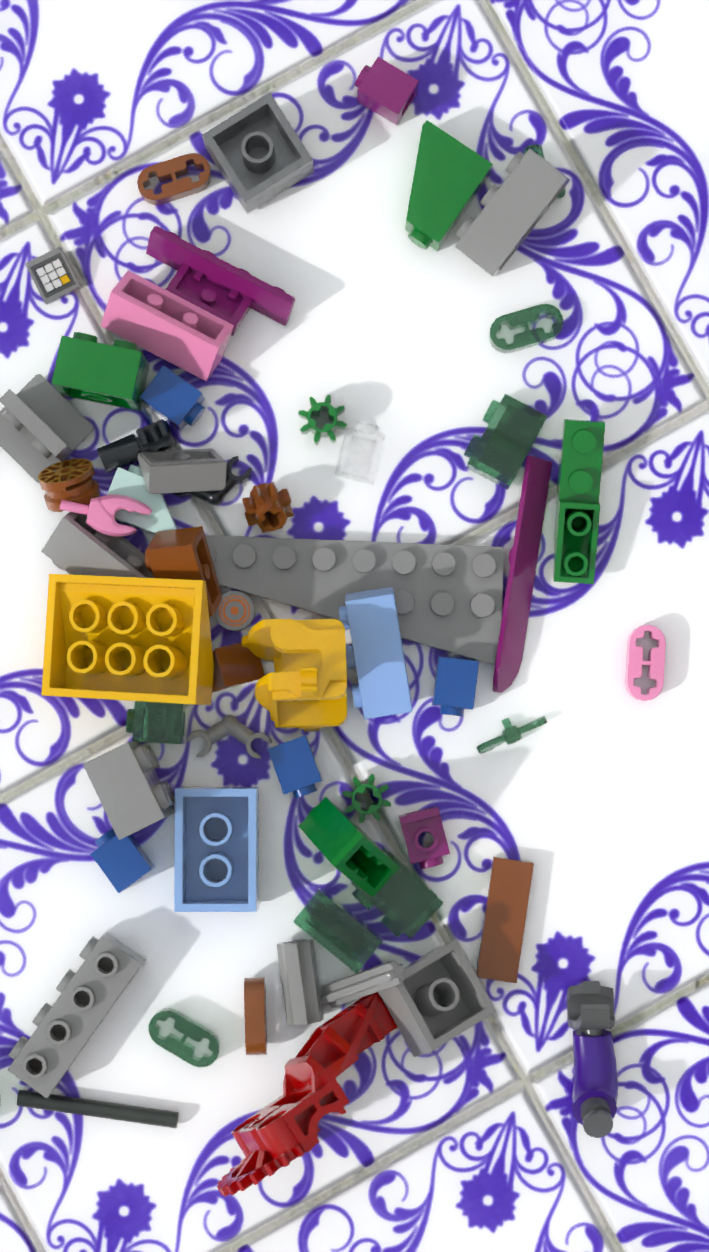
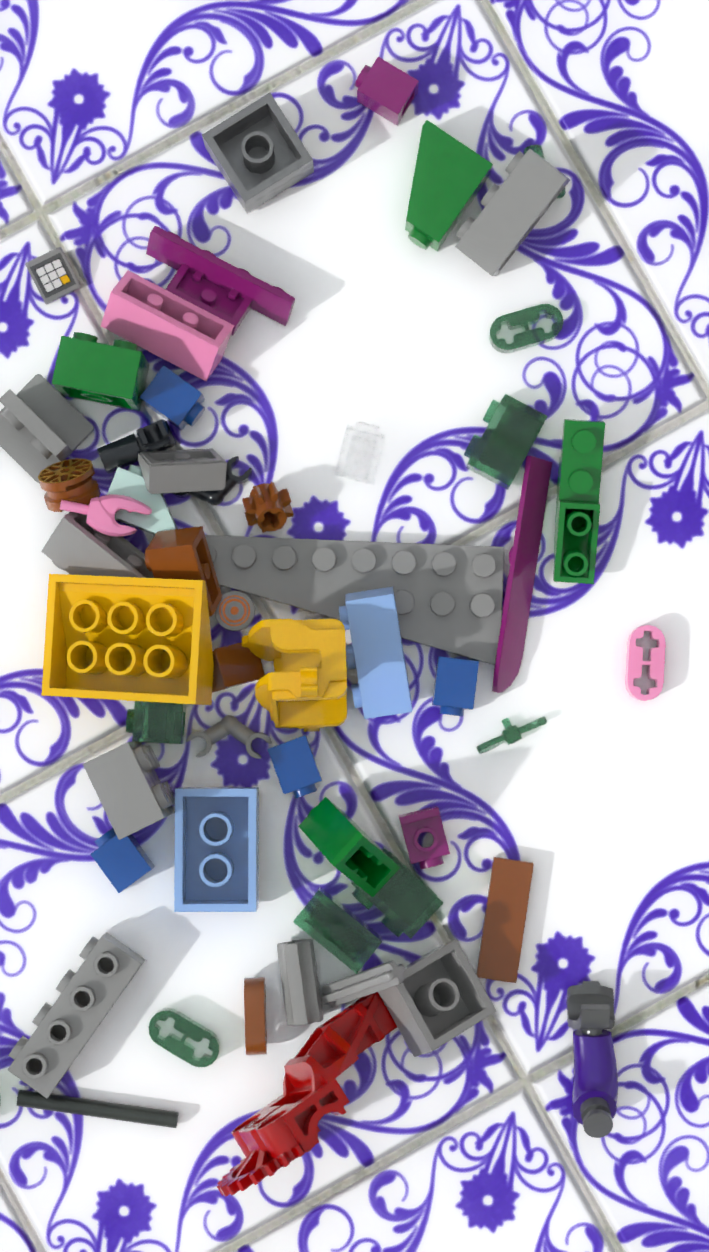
(170, 170): dark orange beam -> none
(316, 410): green gear -> none
(356, 804): green gear -> none

